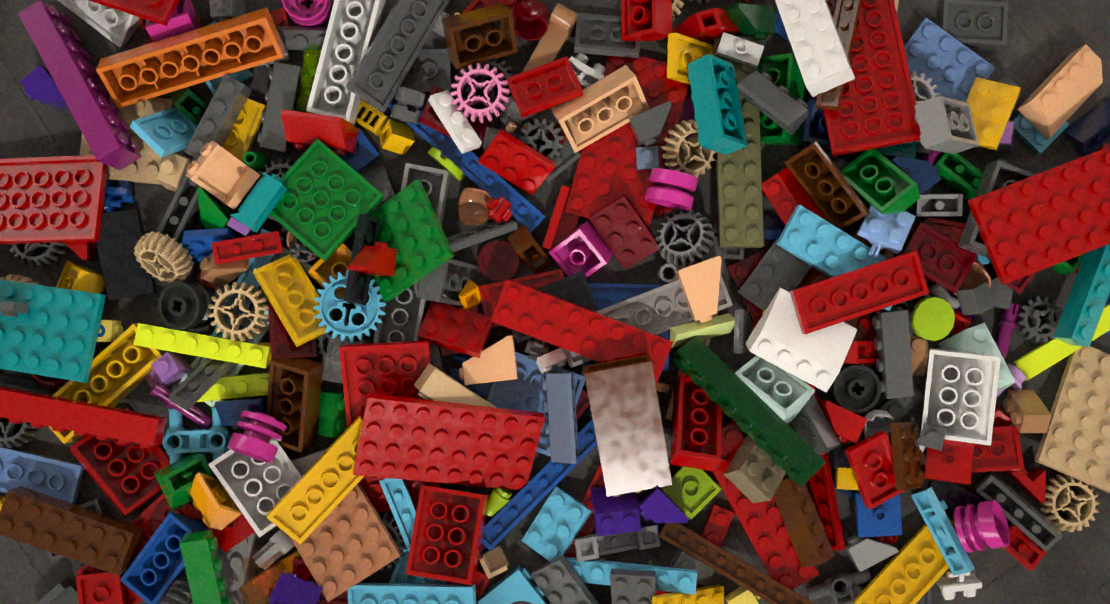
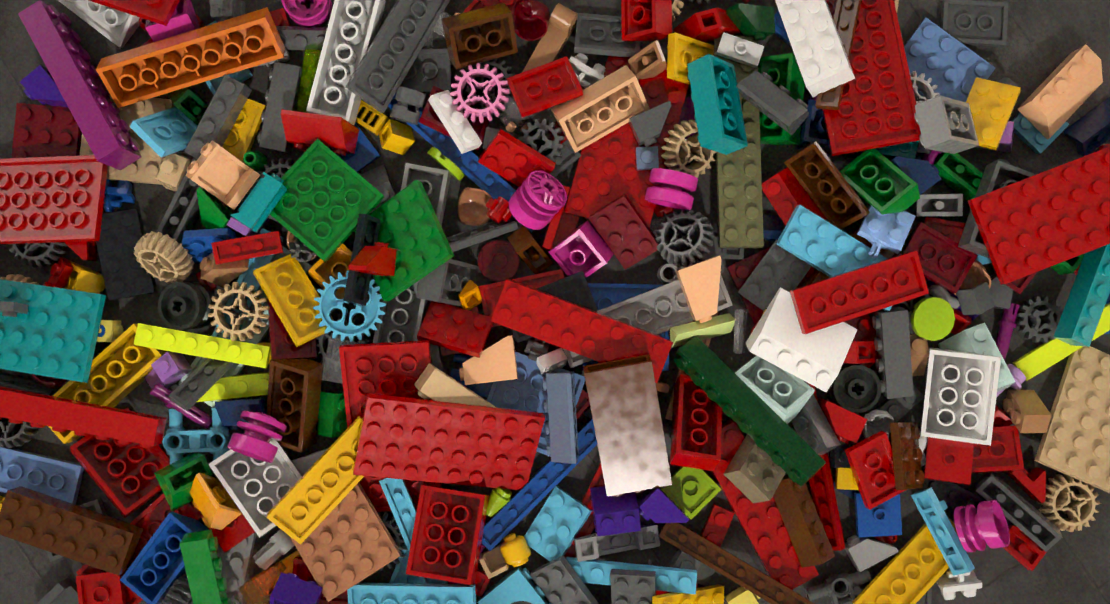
(45, 132): none -> dark red plate
(60, 273): none -> red plate
(515, 550): none -> yellow head
(537, 200): none -> dark pink wheel
(648, 61): none -> medium nougat slope
(932, 436): dark grey plate -> none

